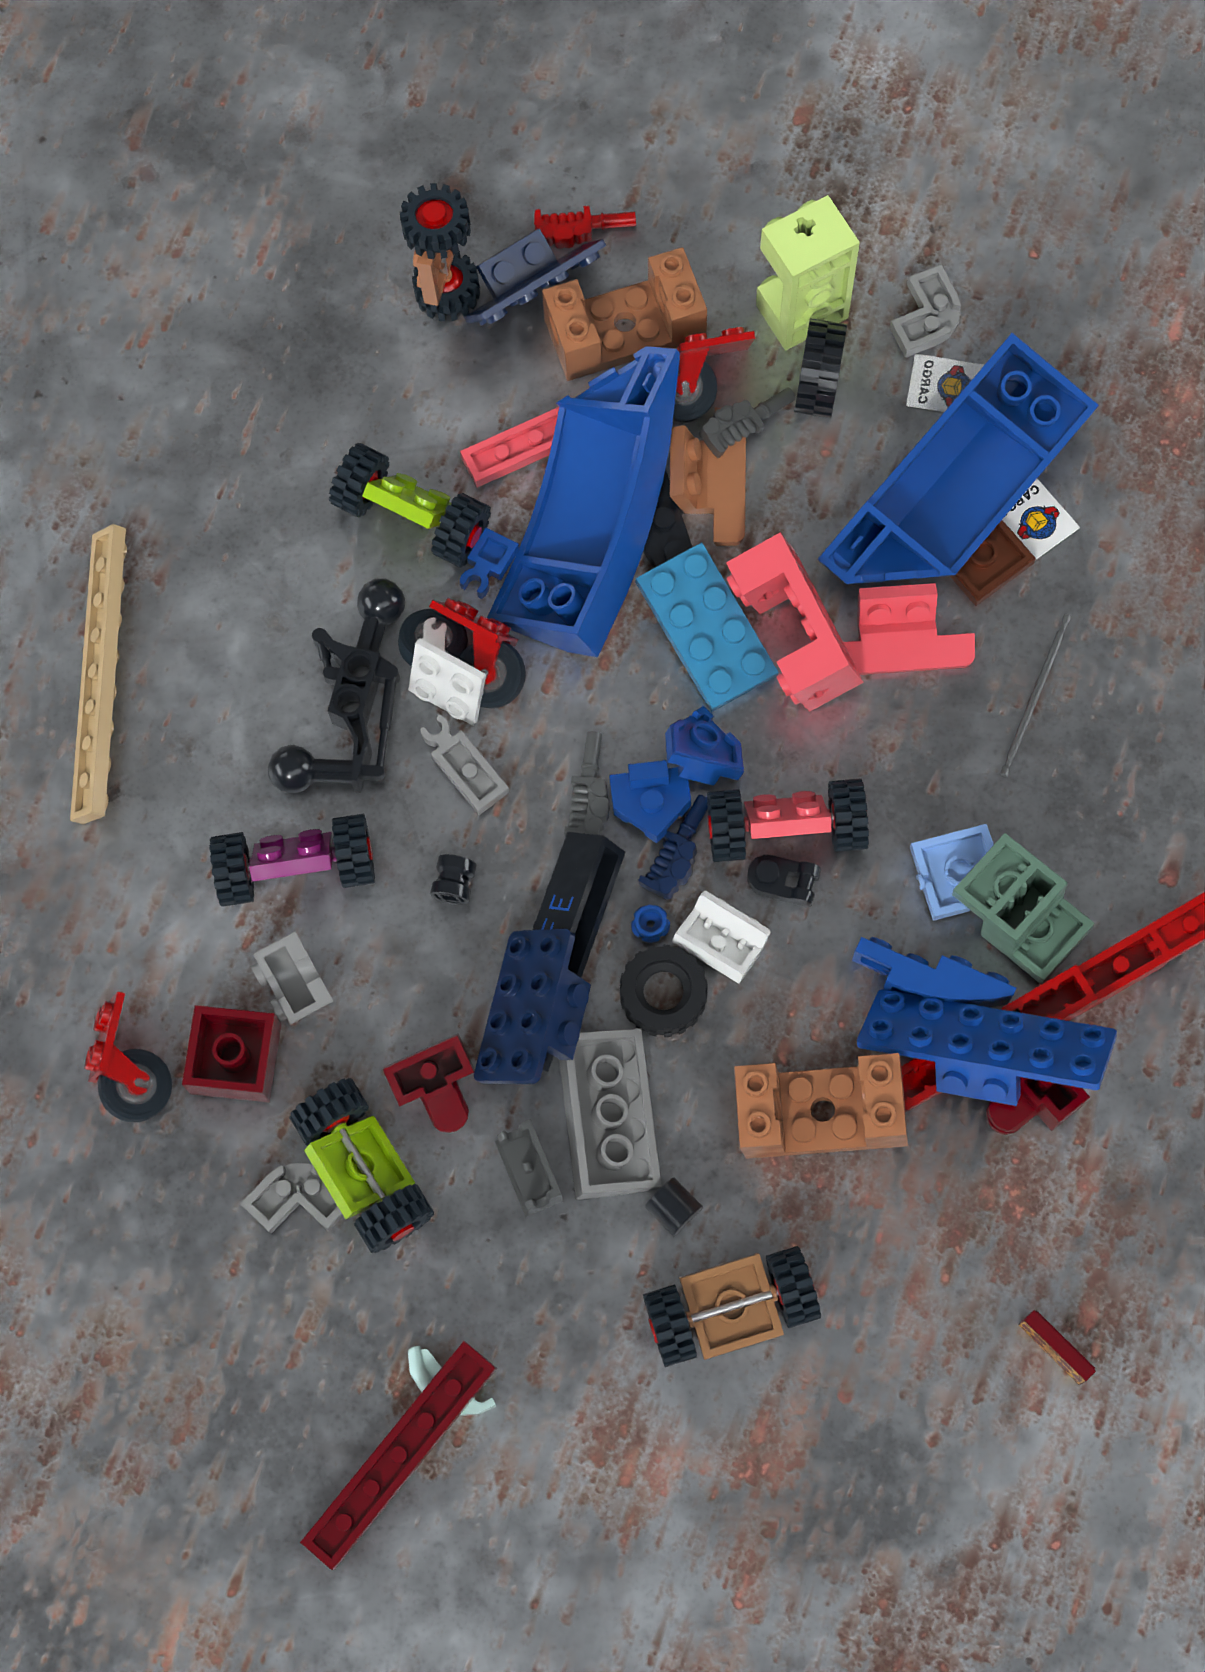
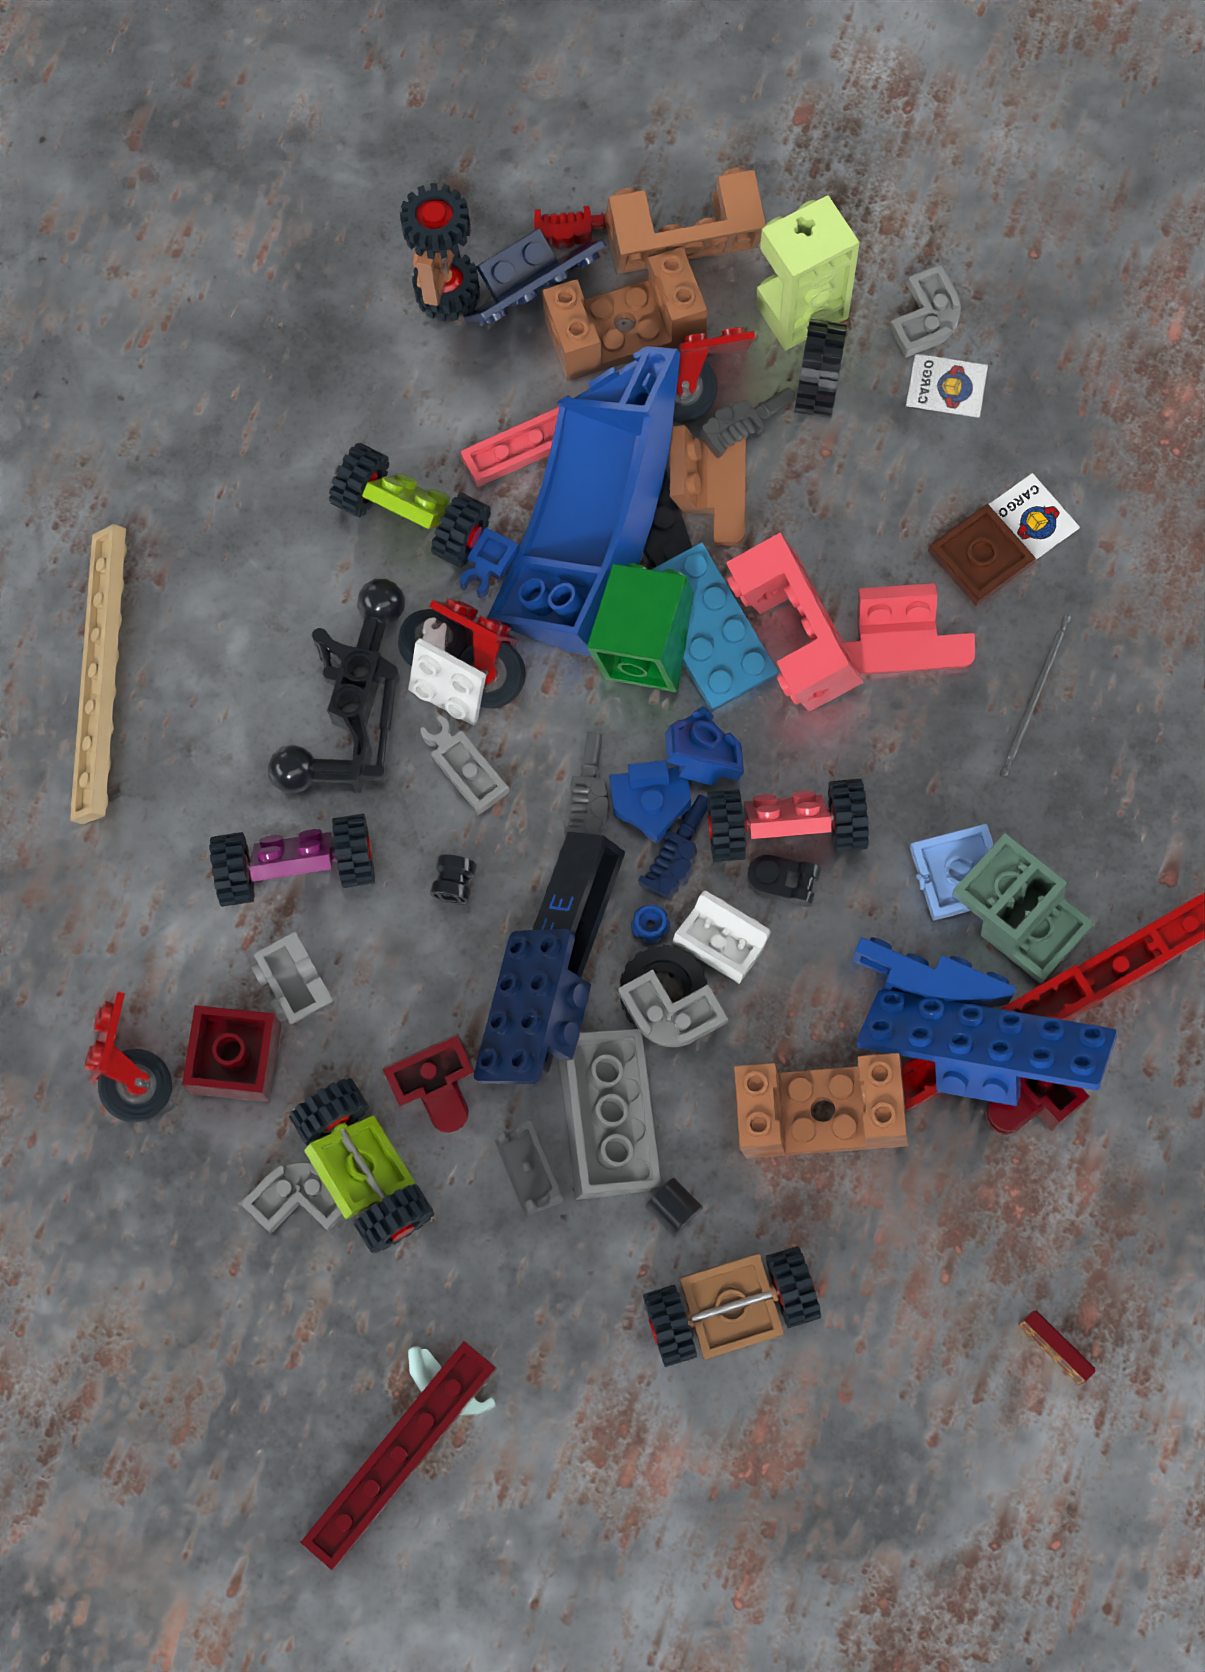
(642, 627): none -> green slope
(670, 1022): none -> light grey plate
(734, 228): none -> nougat plate
(963, 472): blue slope -> none

